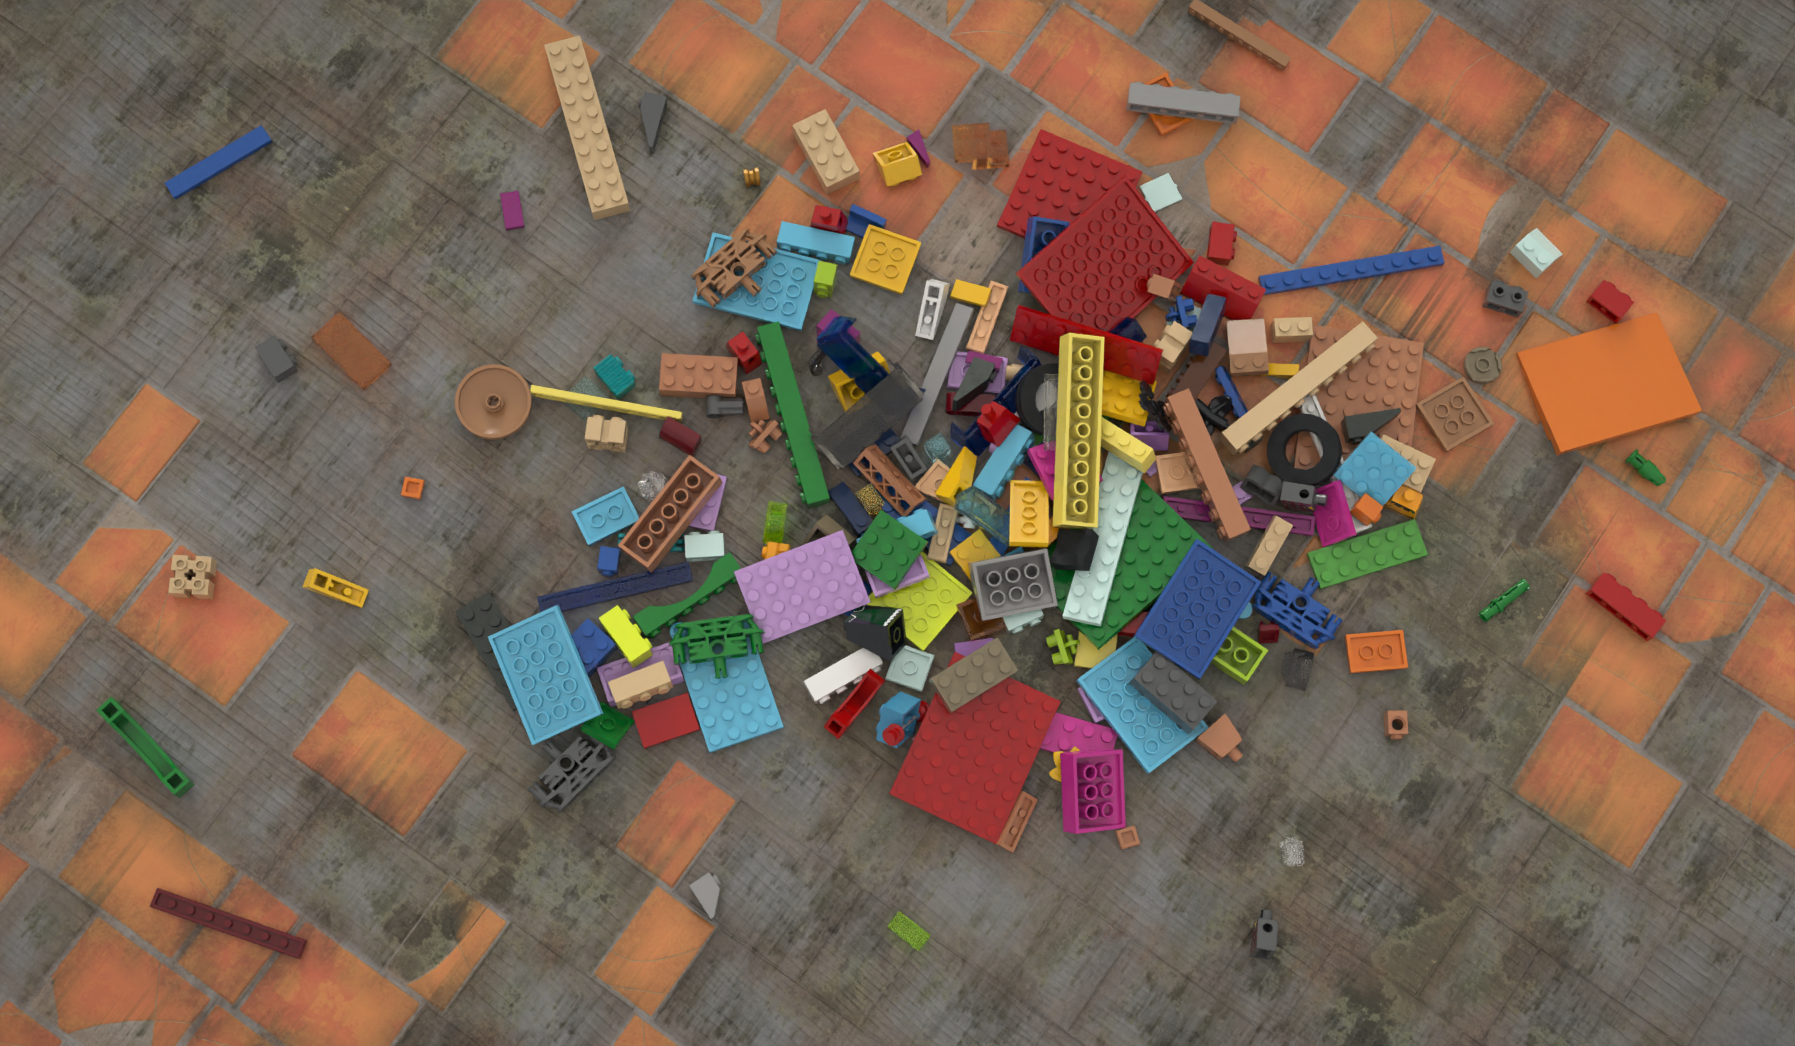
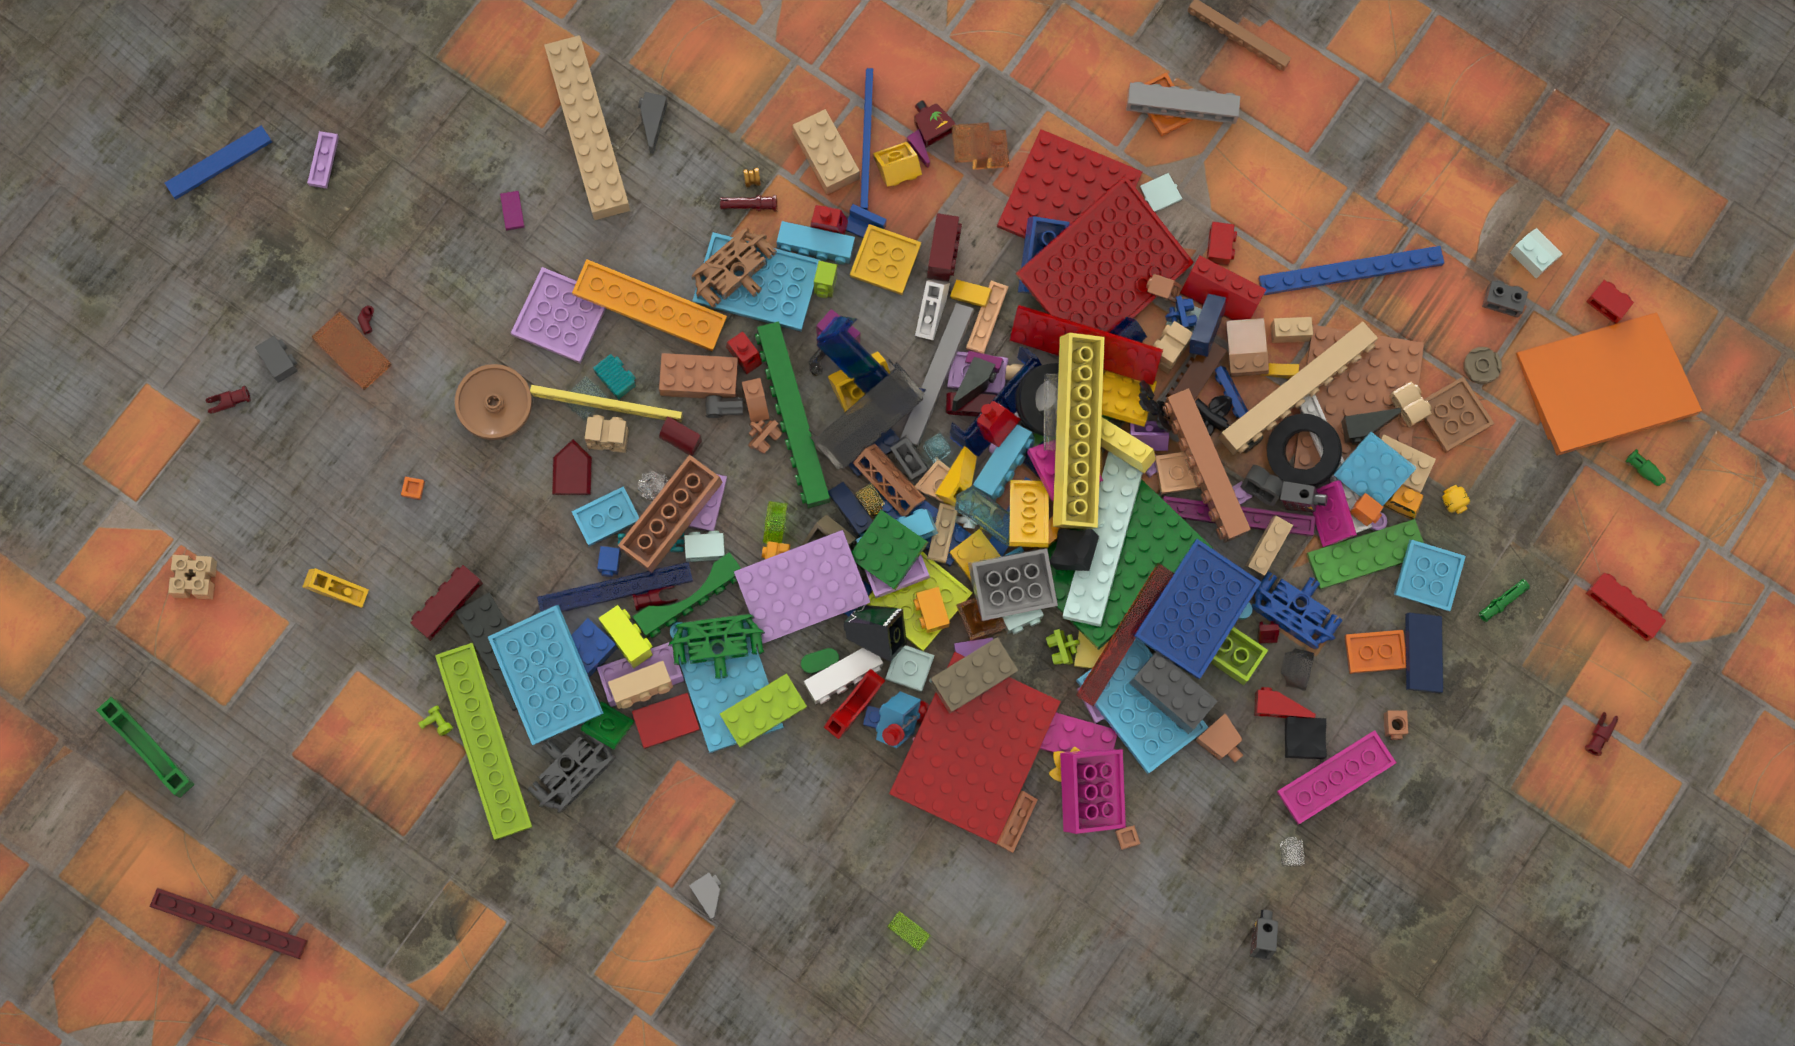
(228, 399): none -> dark red piece
(323, 159): none -> lavender plate
(364, 319): none -> dark red arm
(435, 715): none -> lime piece
(442, 606): none -> dark red brick
(483, 741): none -> lime plate
(557, 318): none -> lavender plate
(572, 471): none -> dark red tile
(649, 305): none -> light orange plate
(651, 598): none -> dark red piece
(758, 203): none -> dark red pin
(763, 710): none -> lime plate
(819, 660): none -> green tile
(866, 138): none -> blue tile
(872, 717): none -> blue plate
(932, 123): none -> dark red torso
(932, 610): none -> light orange brick
(944, 247): none -> dark red brick
(1124, 635): none -> clear red tile
(1276, 705): none -> red slope
(1305, 738): none -> black brick
(1336, 777): none -> dark pink plate
(1380, 524): none -> lavender tile
(1411, 403): none -> tan brick
(1424, 653): none -> dark blue tile
(1429, 575): none -> medium azure plate
(1455, 499): none -> yellow head
(1601, 735): none -> dark red piece

